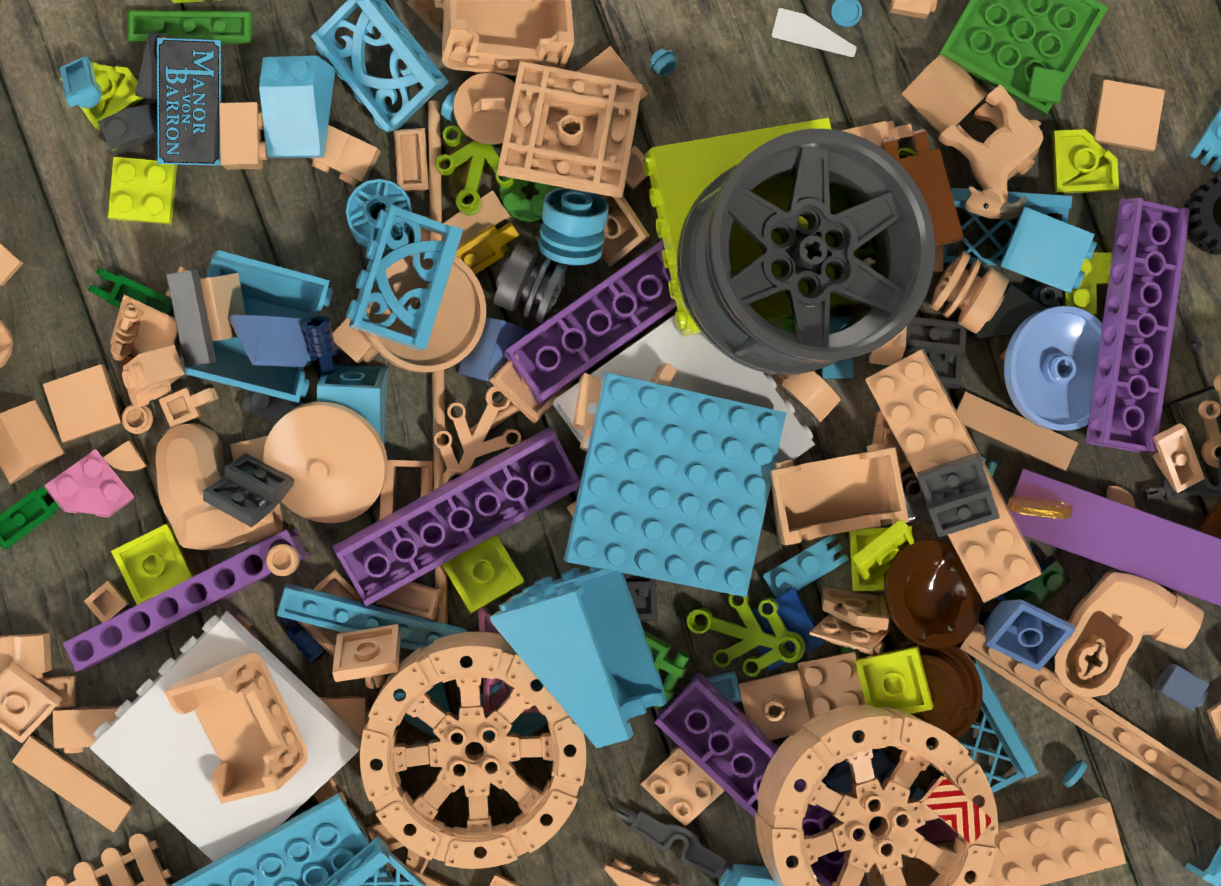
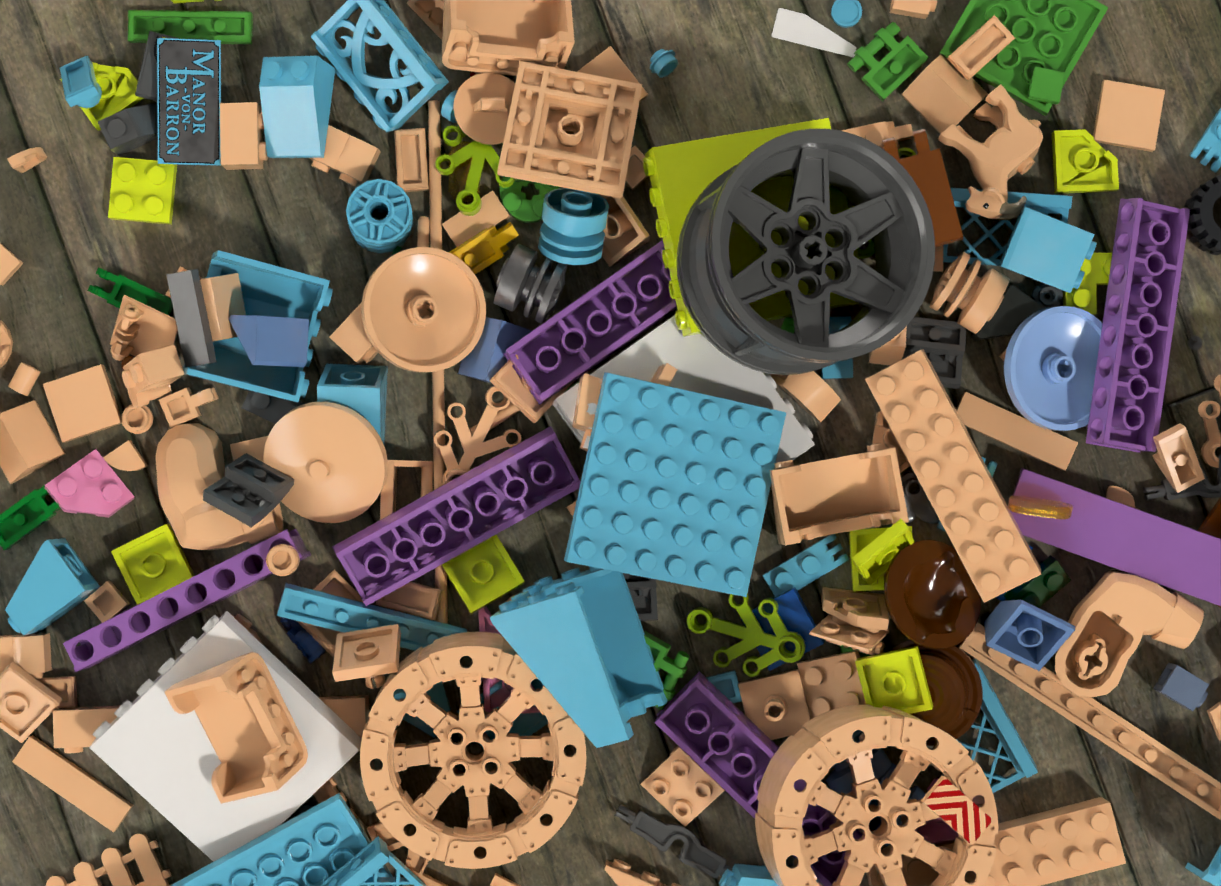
(24, 379): none -> light nougat hinge
(27, 159): none -> light nougat tile
(49, 588): none -> medium azure slope
(320, 342): dark blue hinge -> none
(440, 252): medium azure fence -> none
(894, 67): none -> bright green plate
(958, 495): dark grey slope -> none
(981, 48): none -> light nougat tile
(1074, 773): medium azure piece -> none

